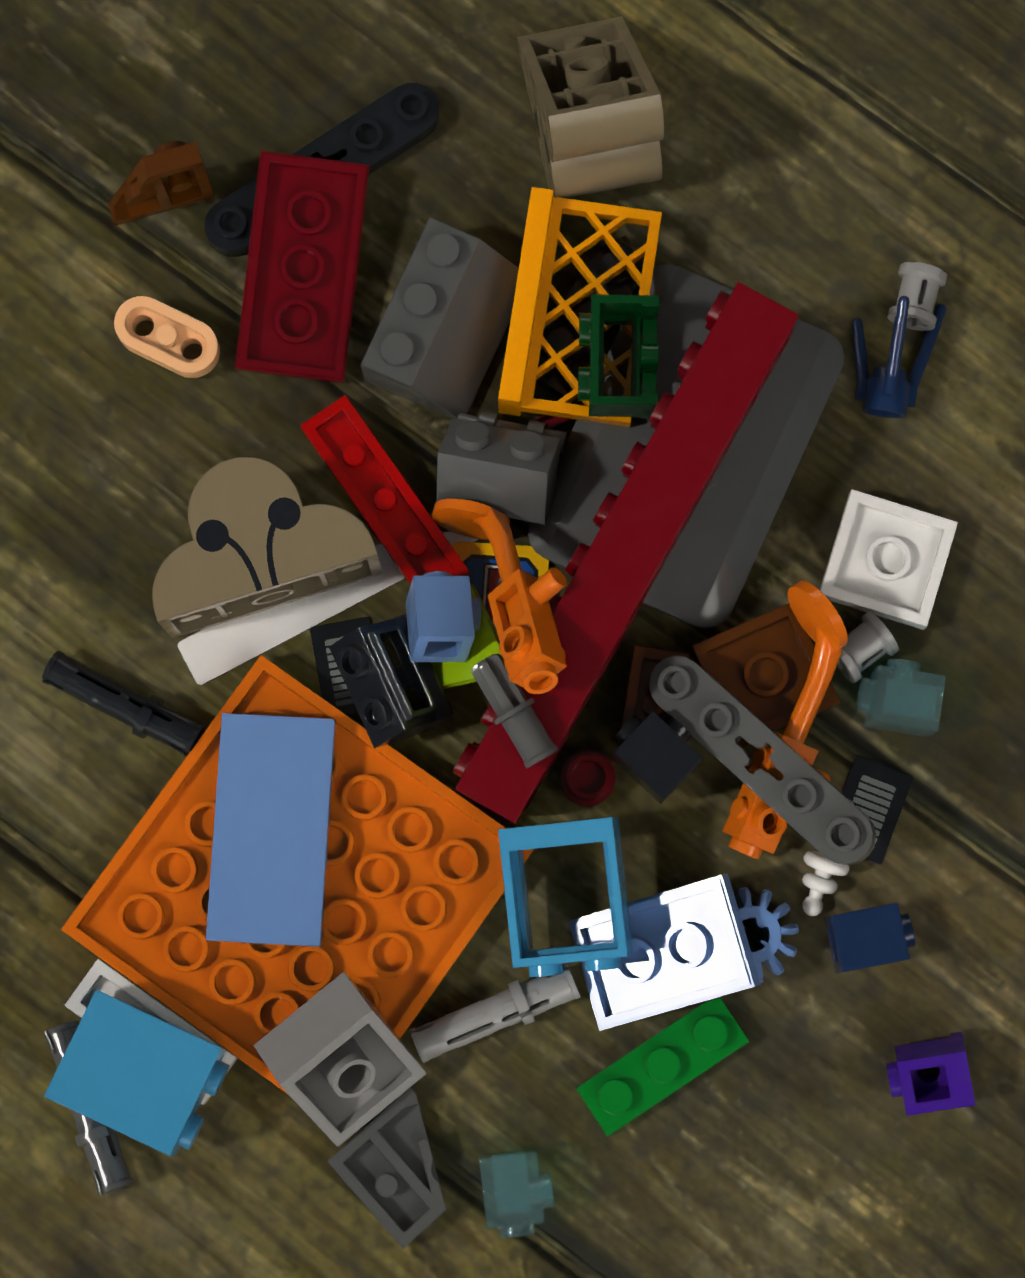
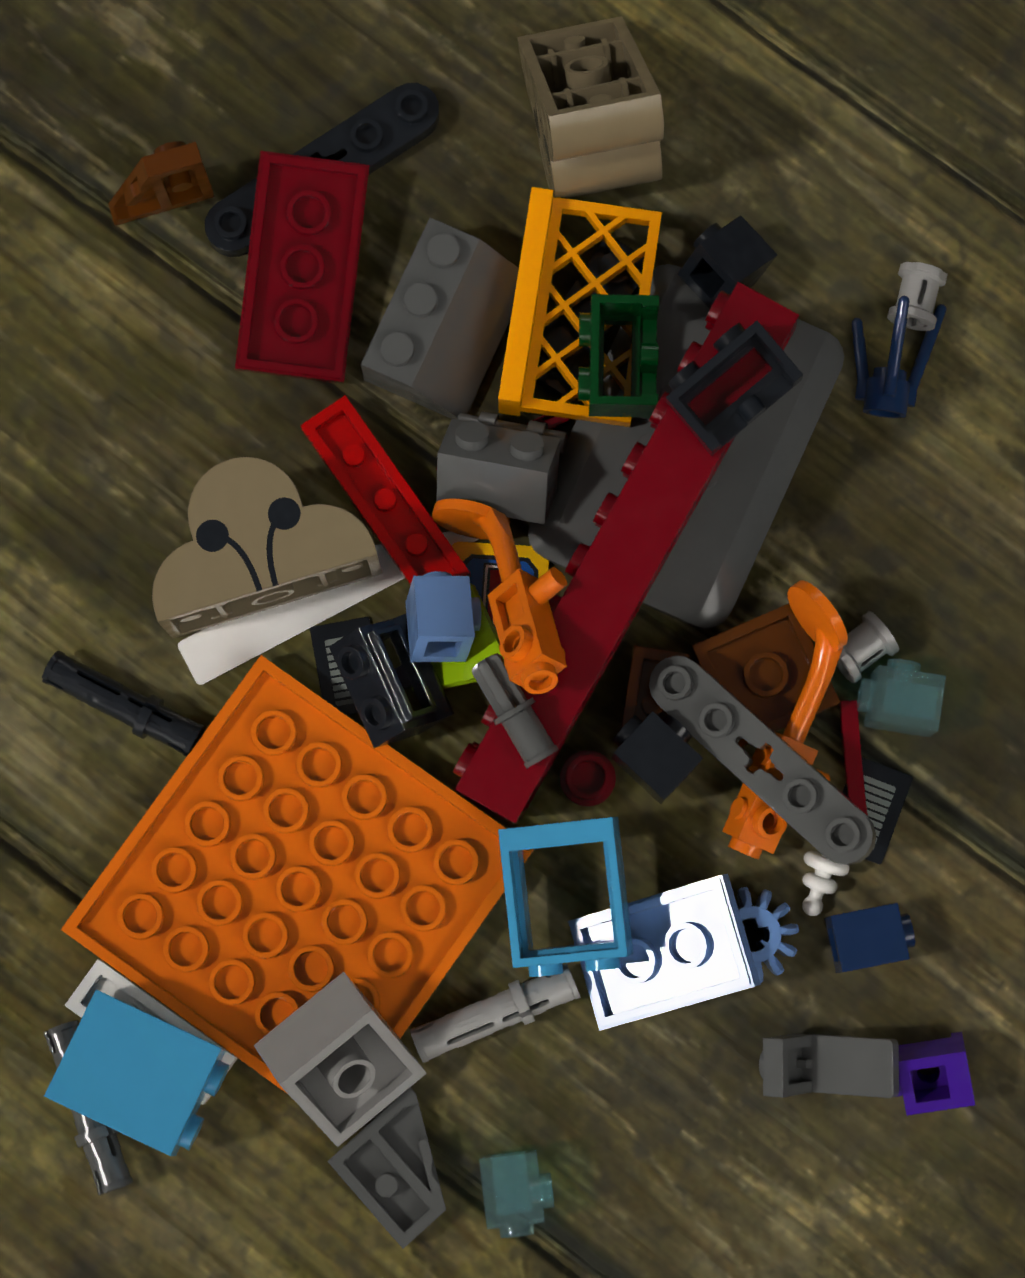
(169, 337): light nougat plate -> none
(271, 830): medium blue tile -> none
(662, 1065): green plate -> none
(725, 258): none -> black brick
(732, 348): none -> black window
(829, 1065): none -> dark grey bracket
(852, 753): none -> dark red piece
(888, 559): white plate -> none

